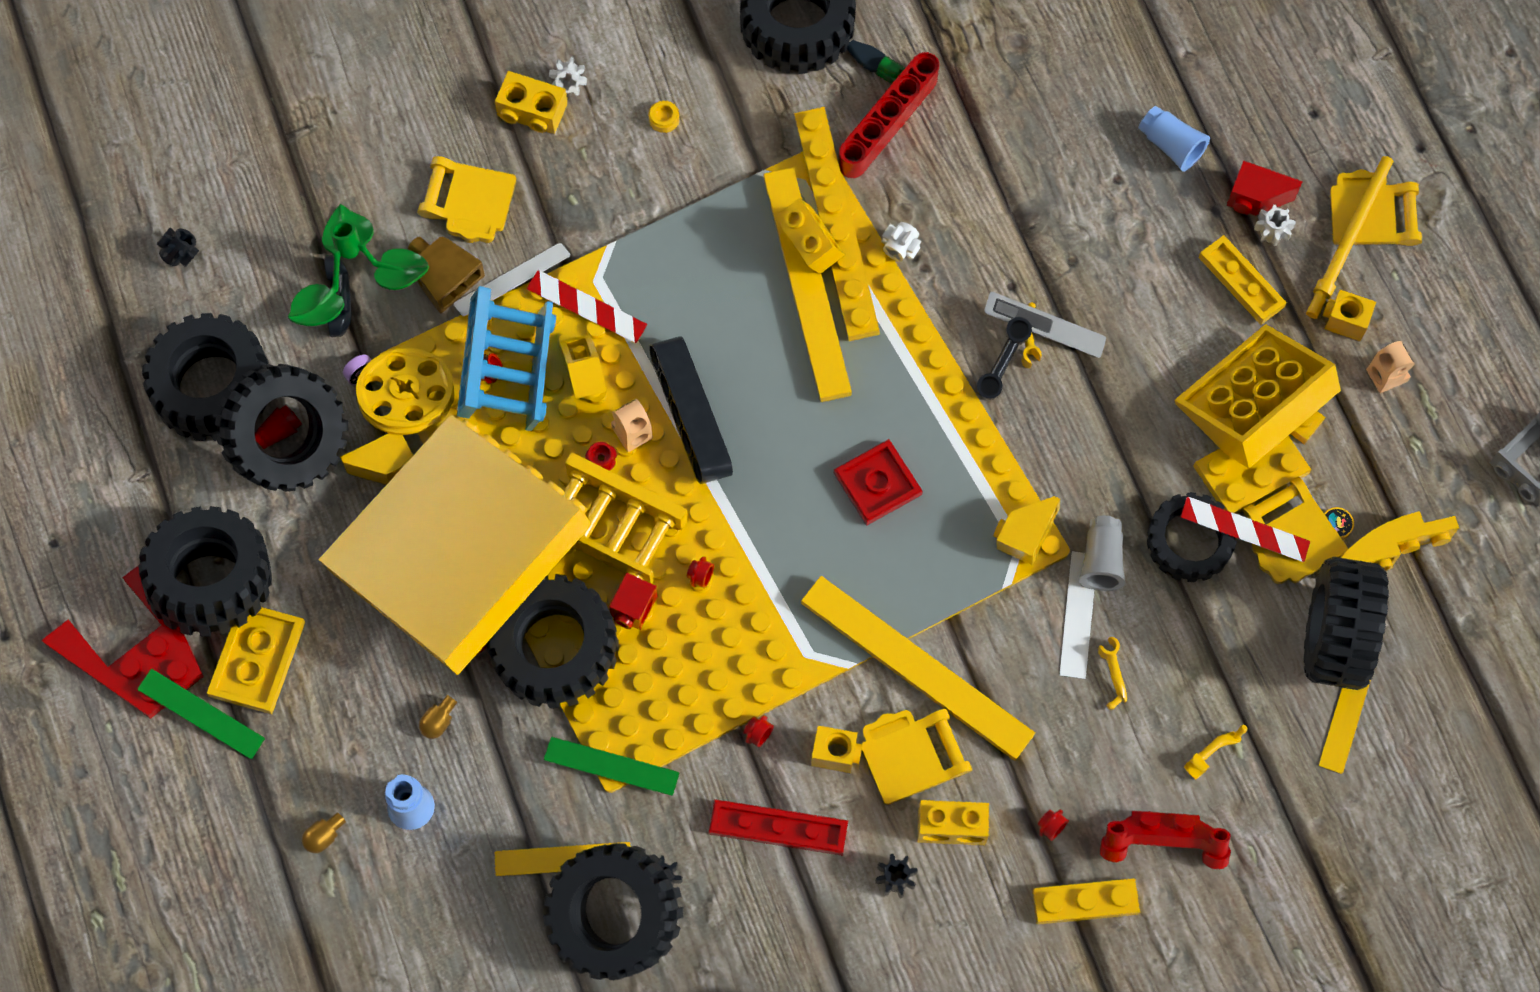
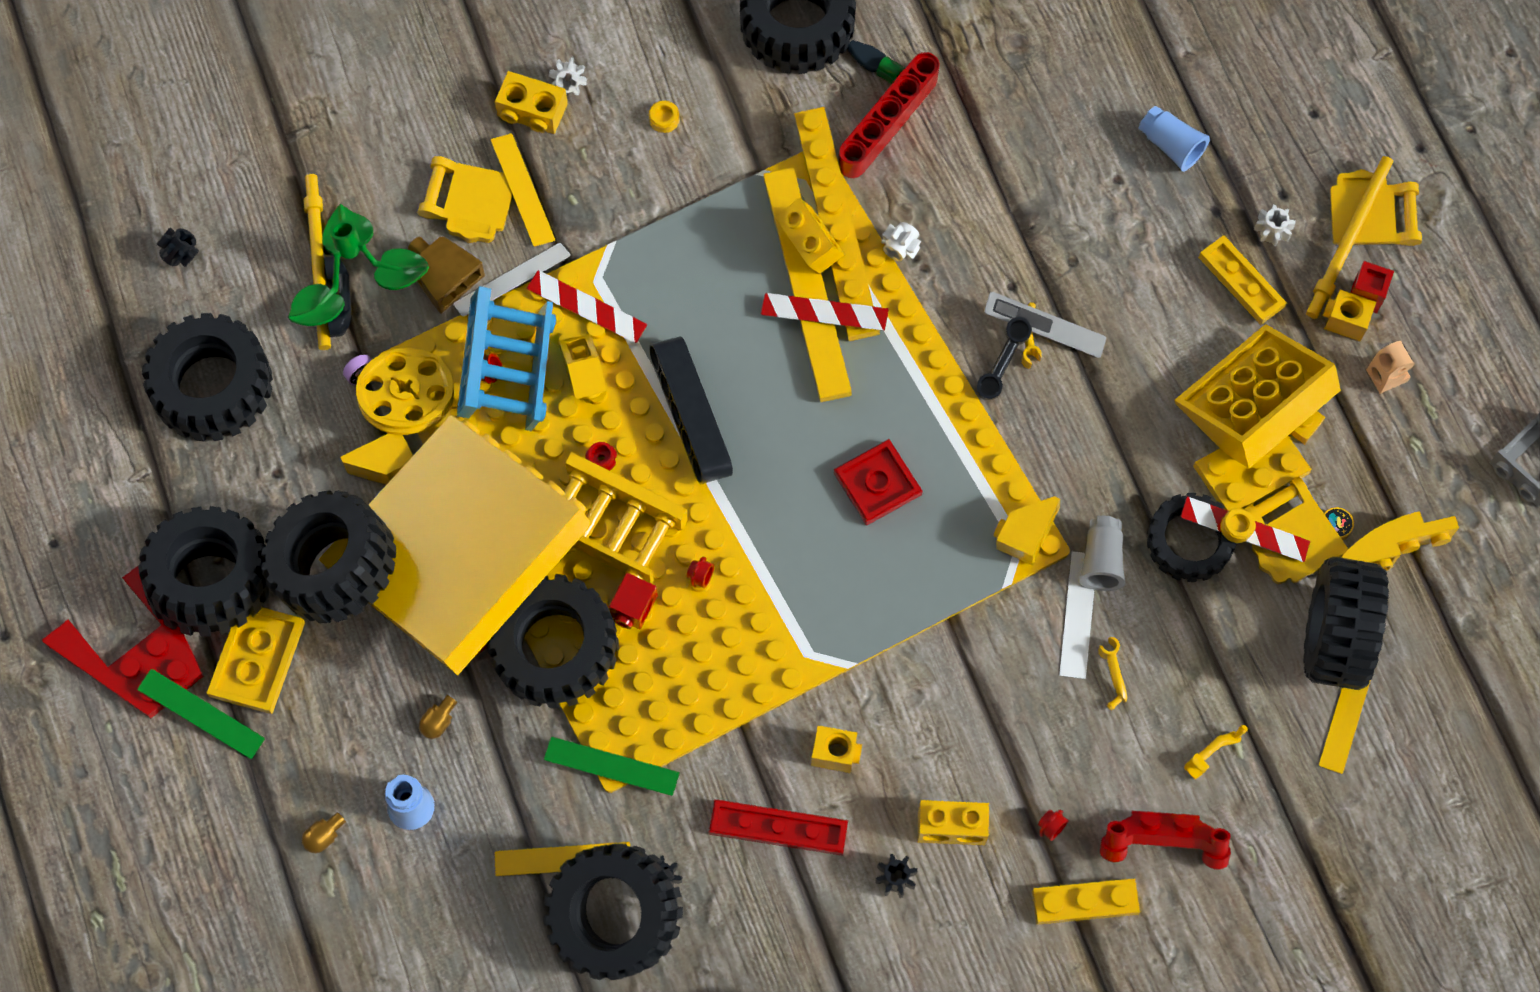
(277, 427): red cone -> none
(305, 533): none -> black tyre
(311, 457): black tyre -> none
(313, 207): none -> yellow bar
(523, 190): none -> yellow sticker
(631, 423): light nougat leg -> none
(758, 730): red plate -> none
(825, 311): none -> sticker
(904, 756): yellow piece -> none
(918, 668): yellow tile -> none
(1237, 525): none -> yellow tile
(1260, 189): red slope -> none
(1372, 283): none -> red brick

